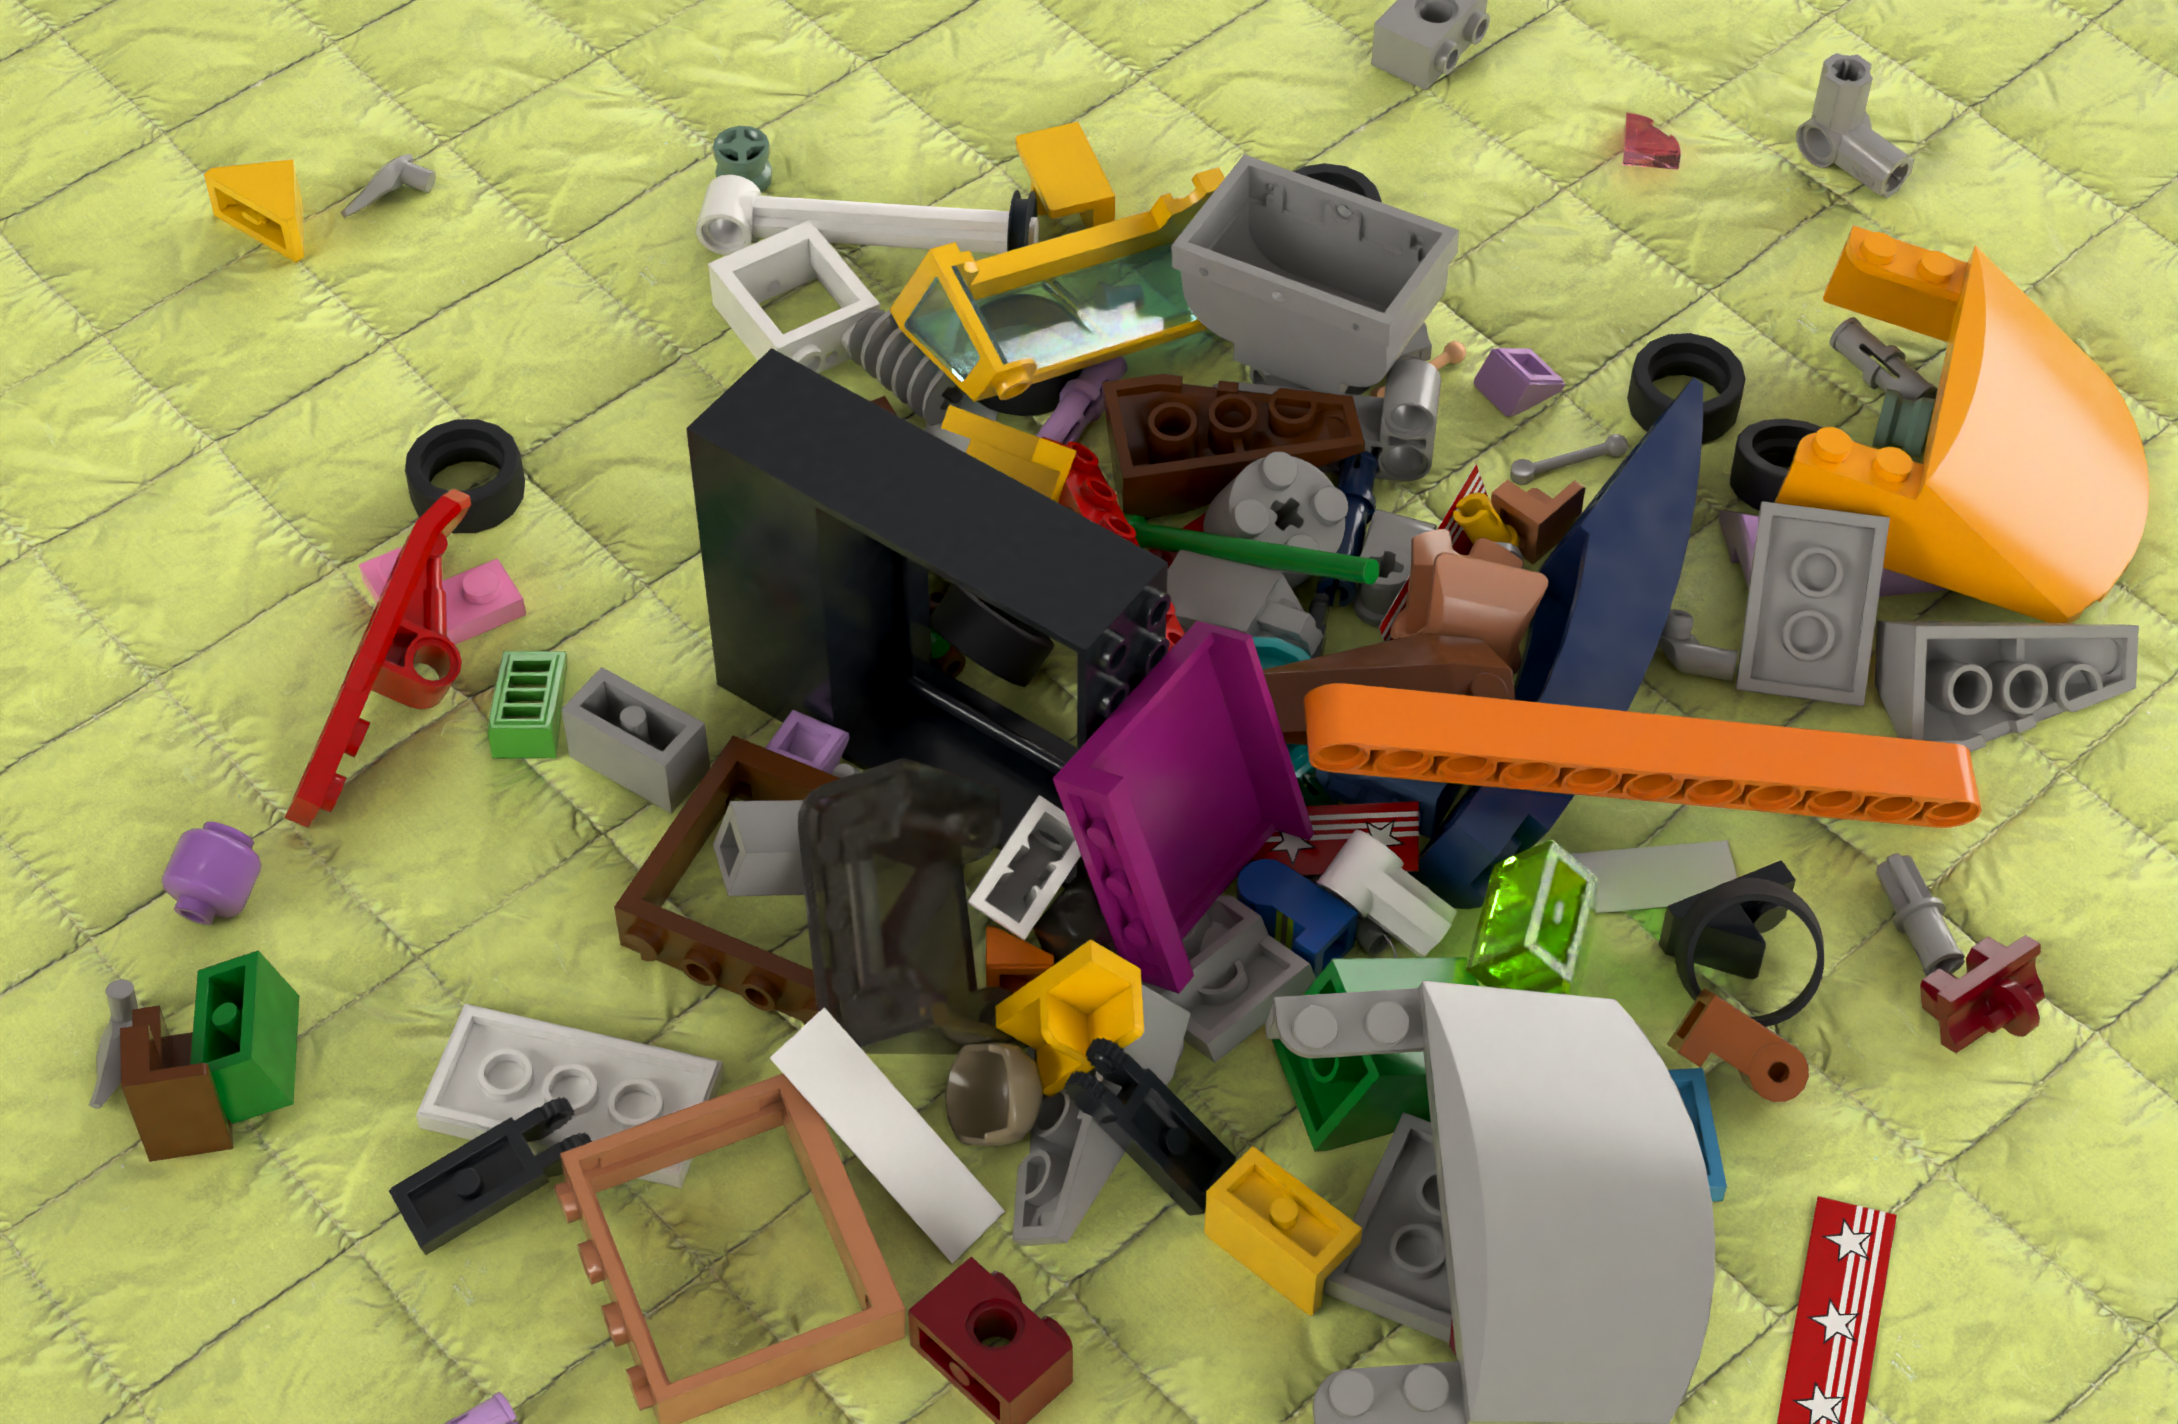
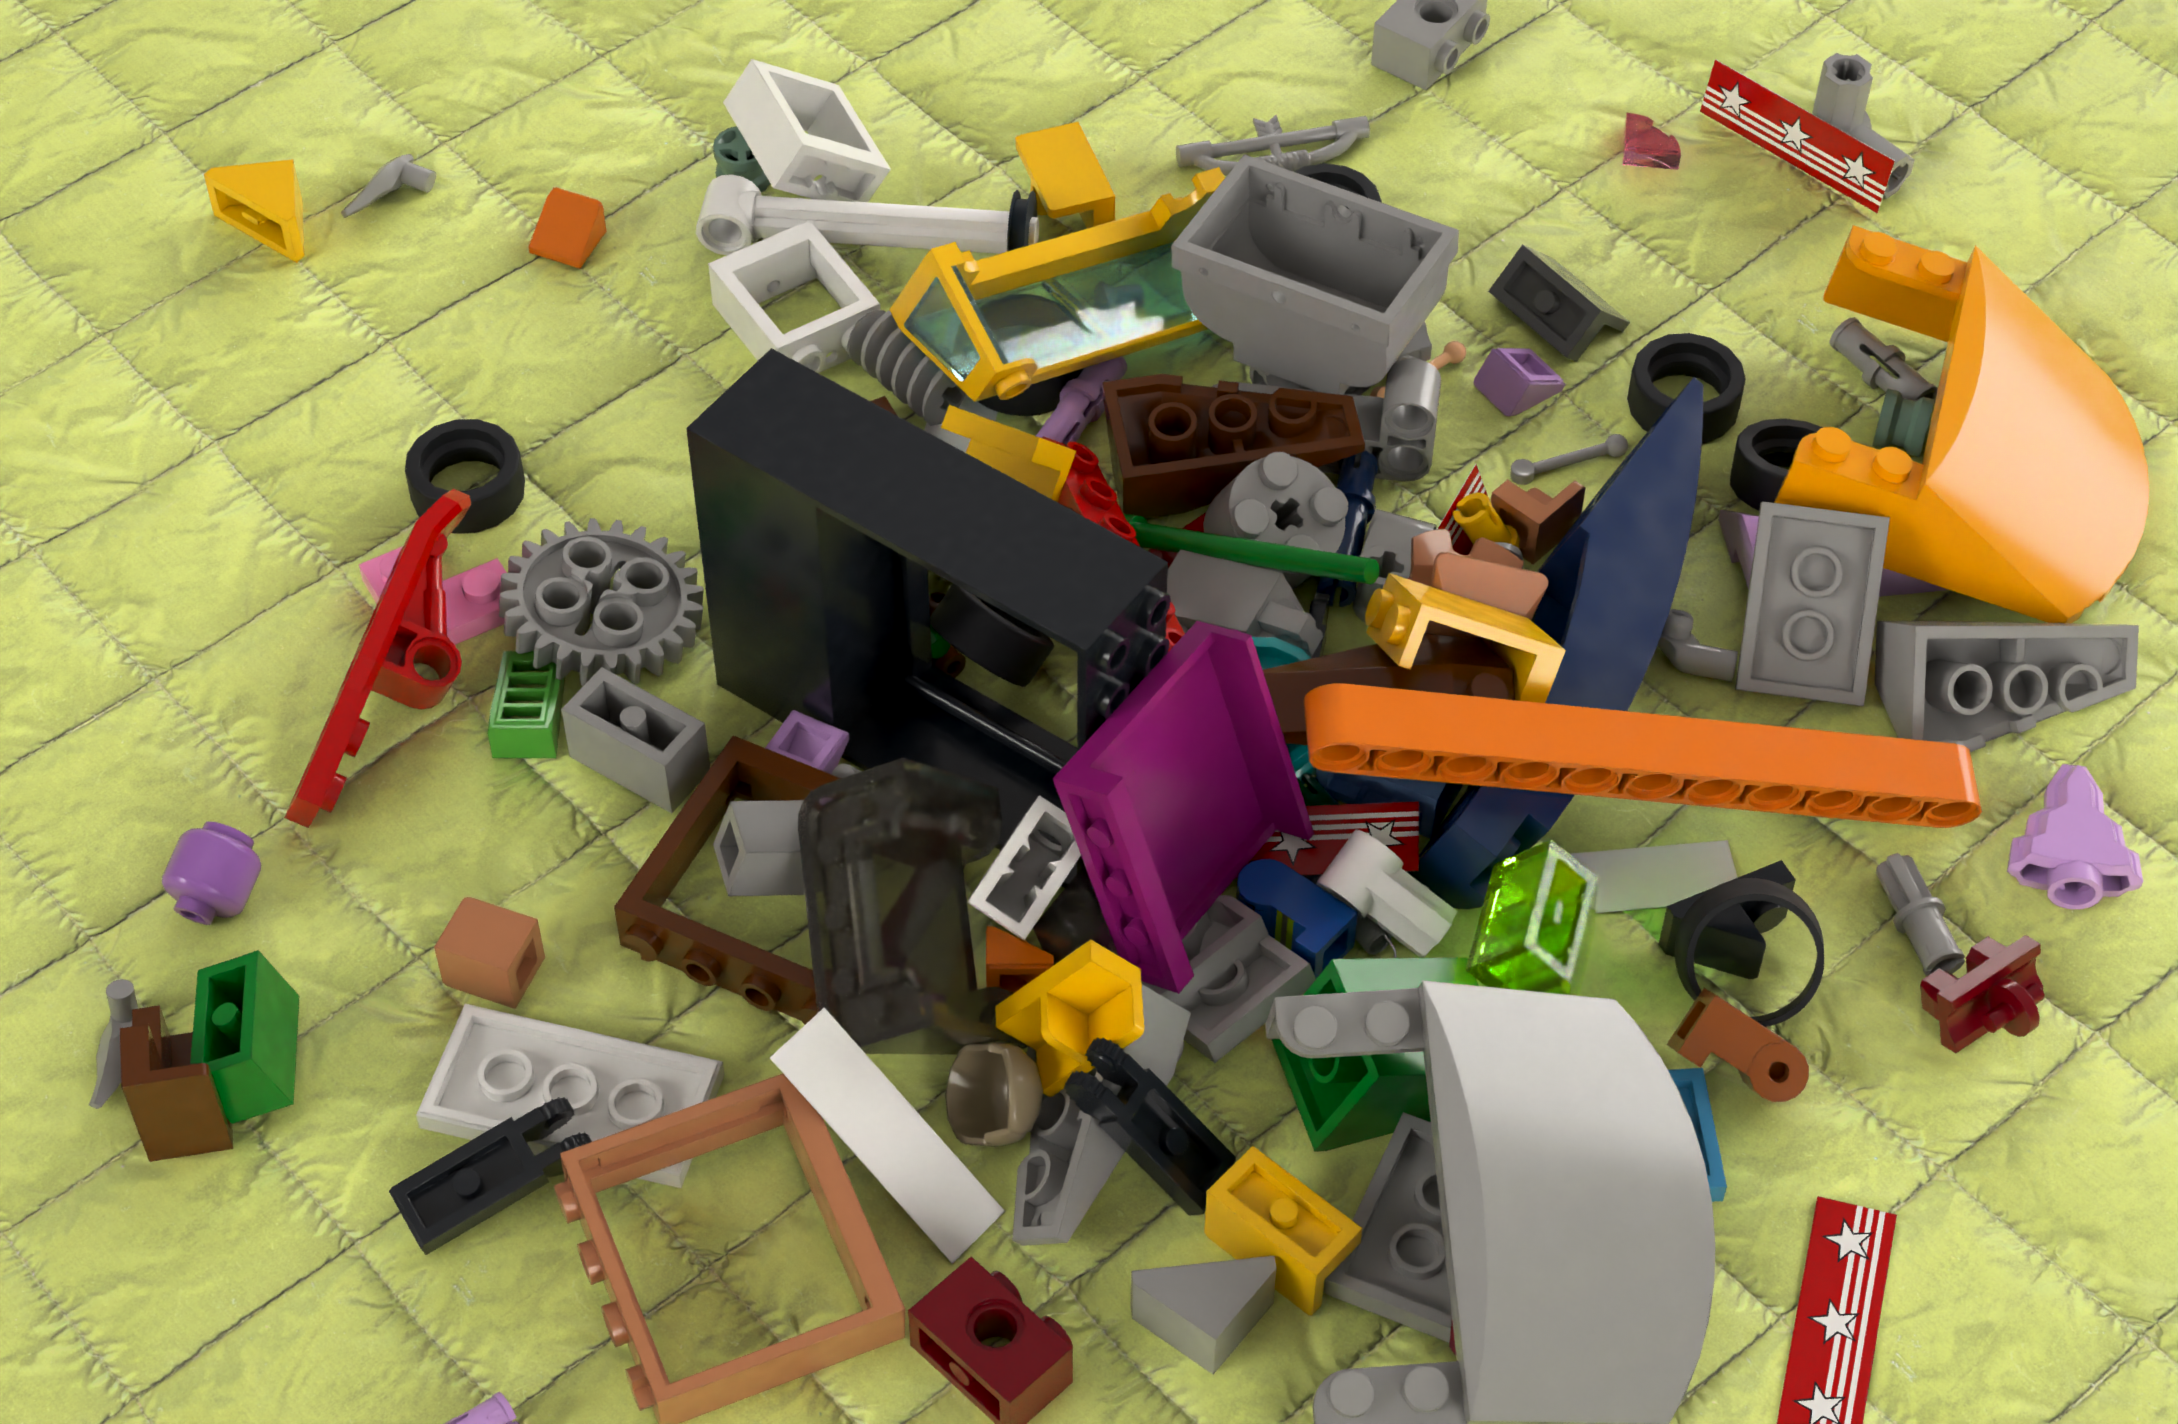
(490, 952): none -> nougat panel
(568, 228): none -> orange slope
(634, 626): none -> light grey gear
(774, 112): none -> white window
(1204, 1305): none -> light grey slope
(1271, 137): none -> light grey piece
(1403, 610): none -> yellow panel
(1554, 302): none -> dark grey panel
(1797, 136): none -> red sticker
(2074, 845): none -> lavender rock

